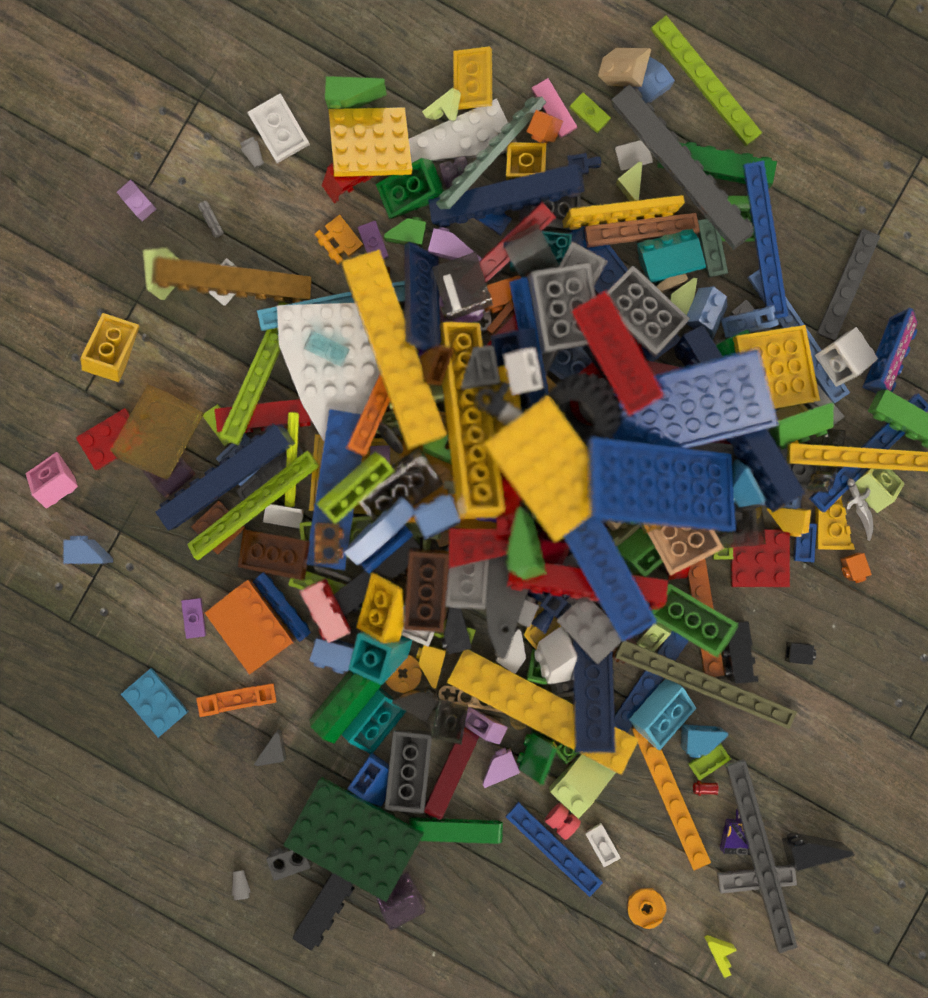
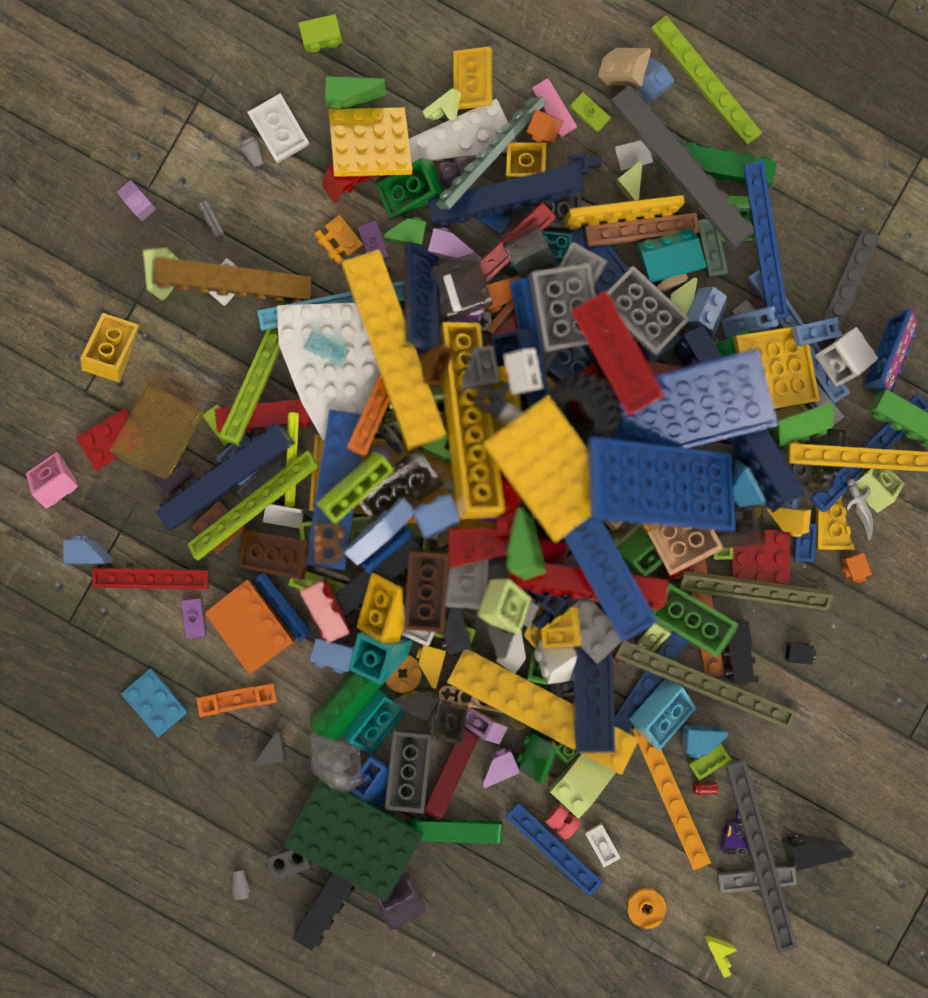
(150, 578): none -> red plate
(320, 33): none -> lime brick
(335, 763): none -> clear slope
(504, 605): none -> yellowish green slope
(562, 631): none -> yellow wing
(755, 590): none -> olive plate
(816, 332): none -> medium blue plate

